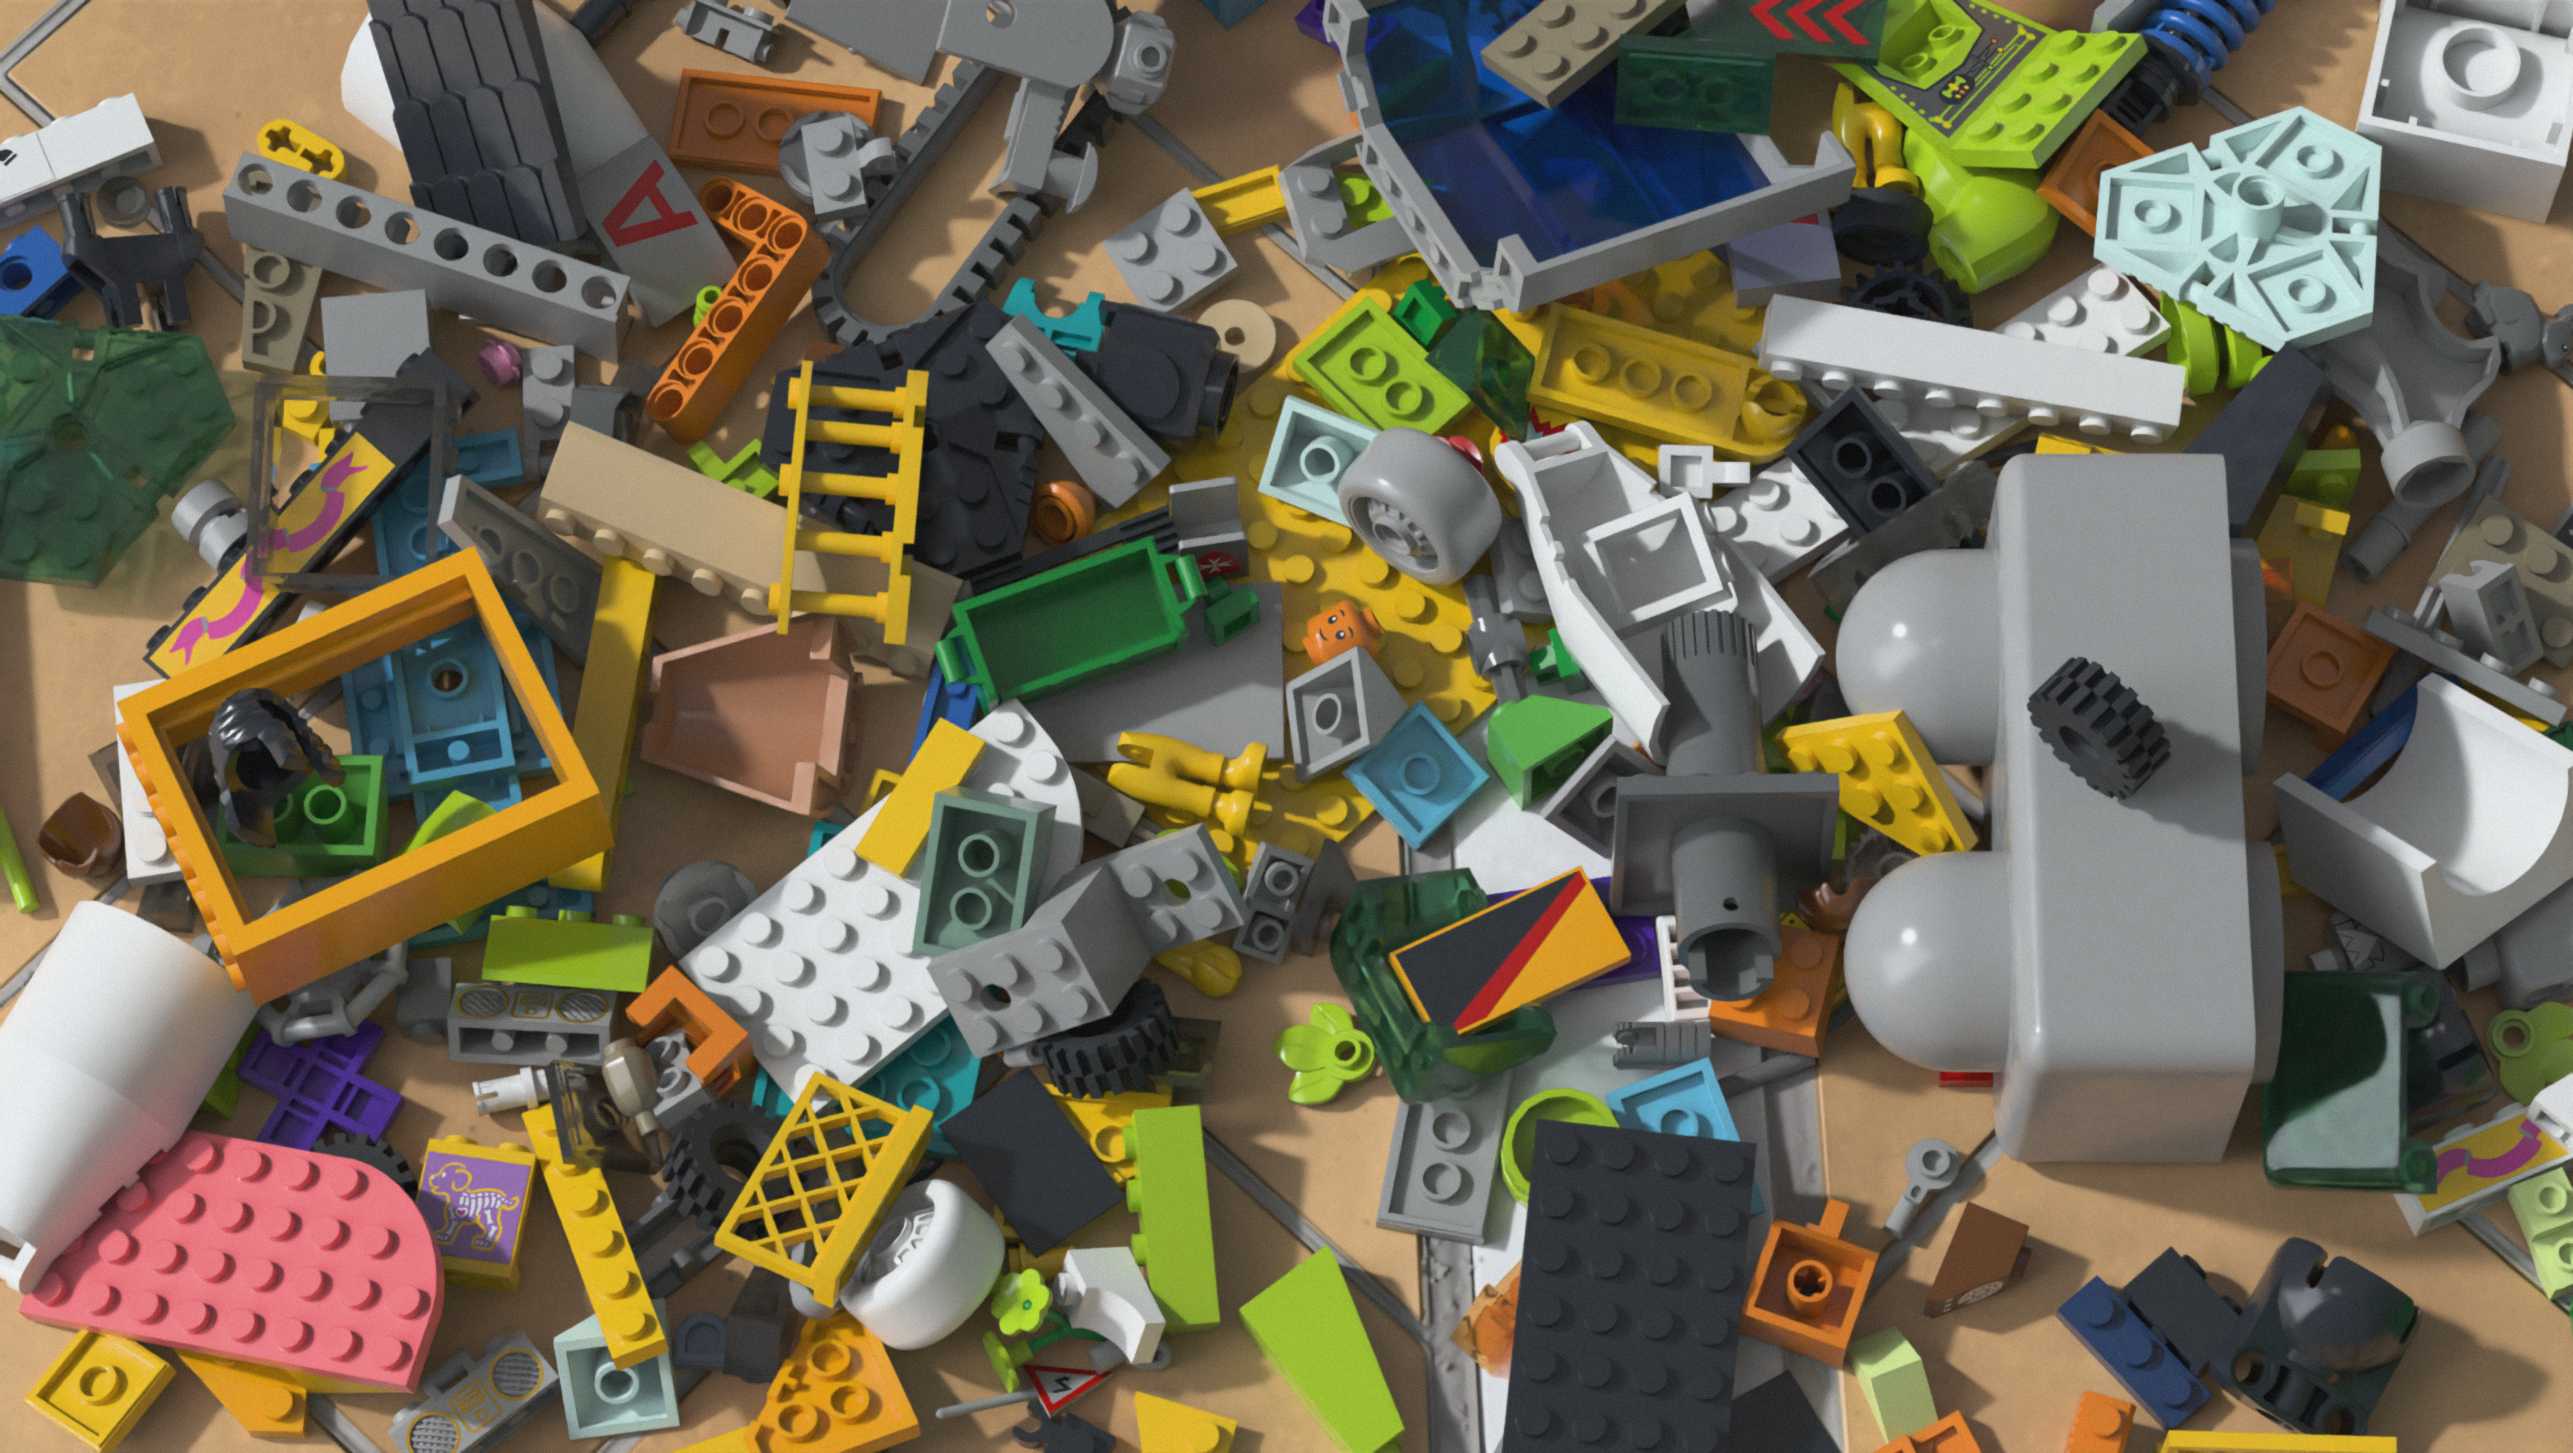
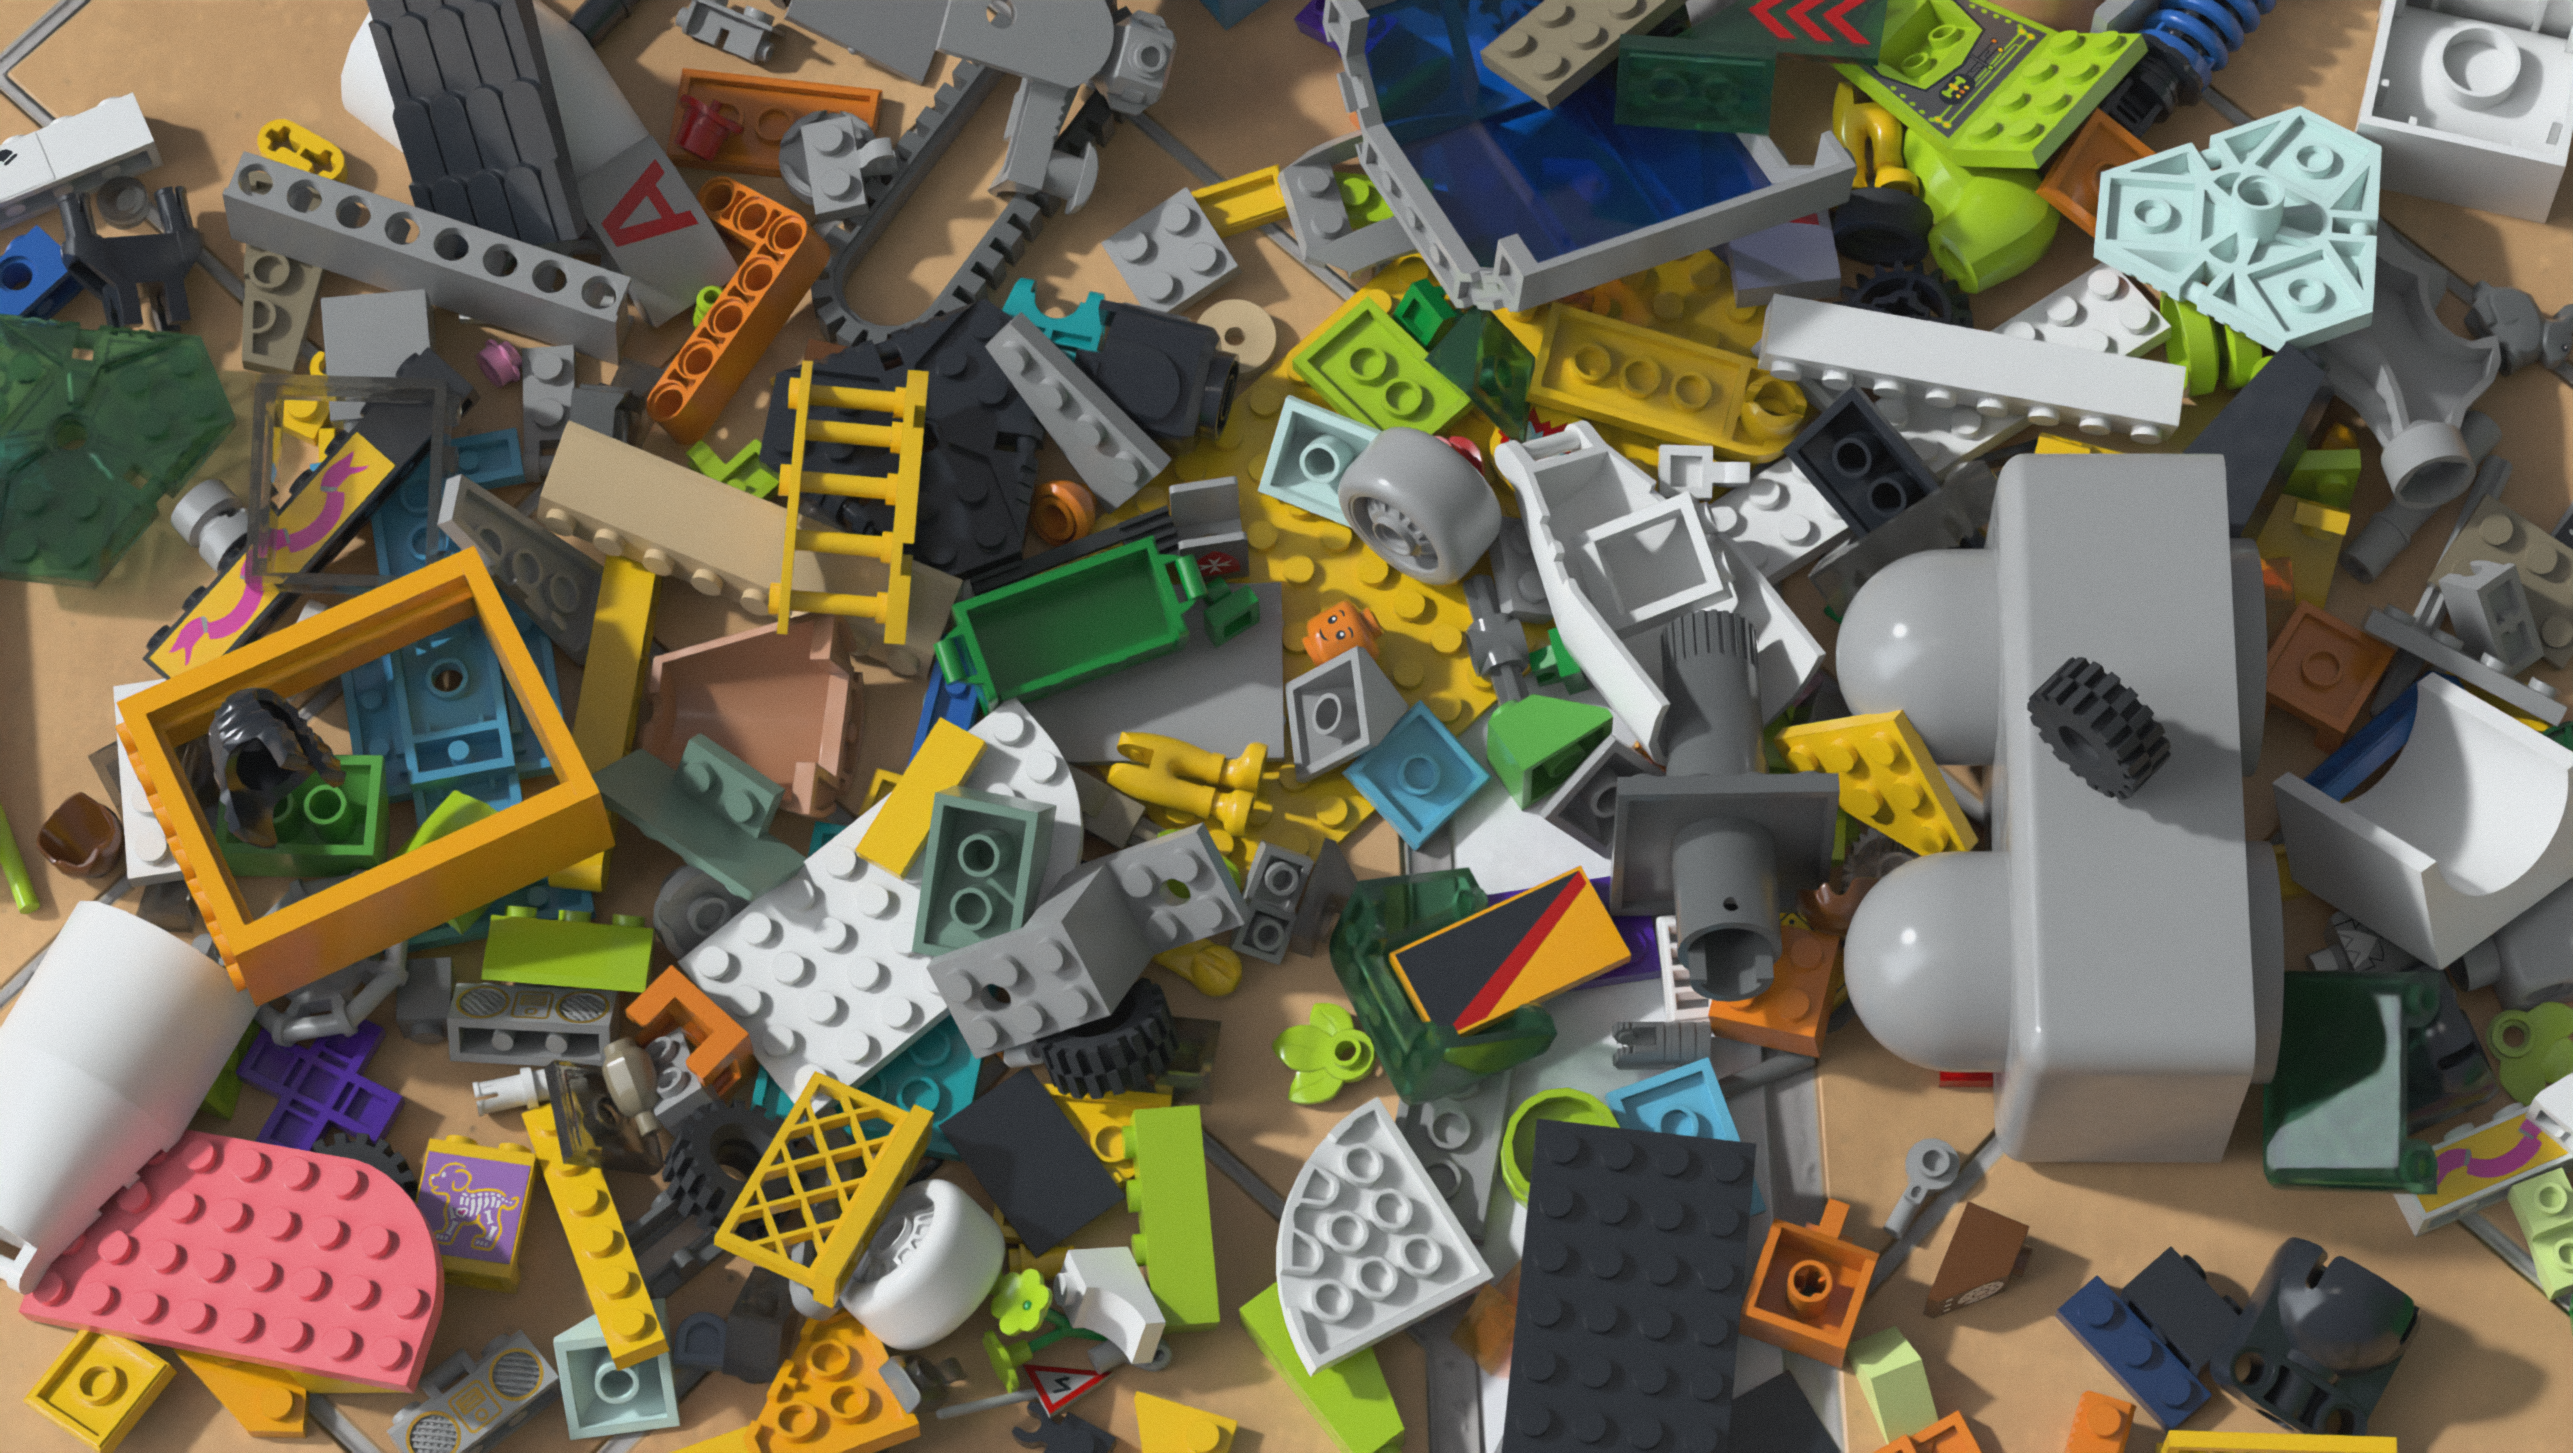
(703, 128): none -> red piece
(707, 812): none -> sand green bracket
(919, 1383): none -> clear smoke plate
(1367, 1243): none -> white plate

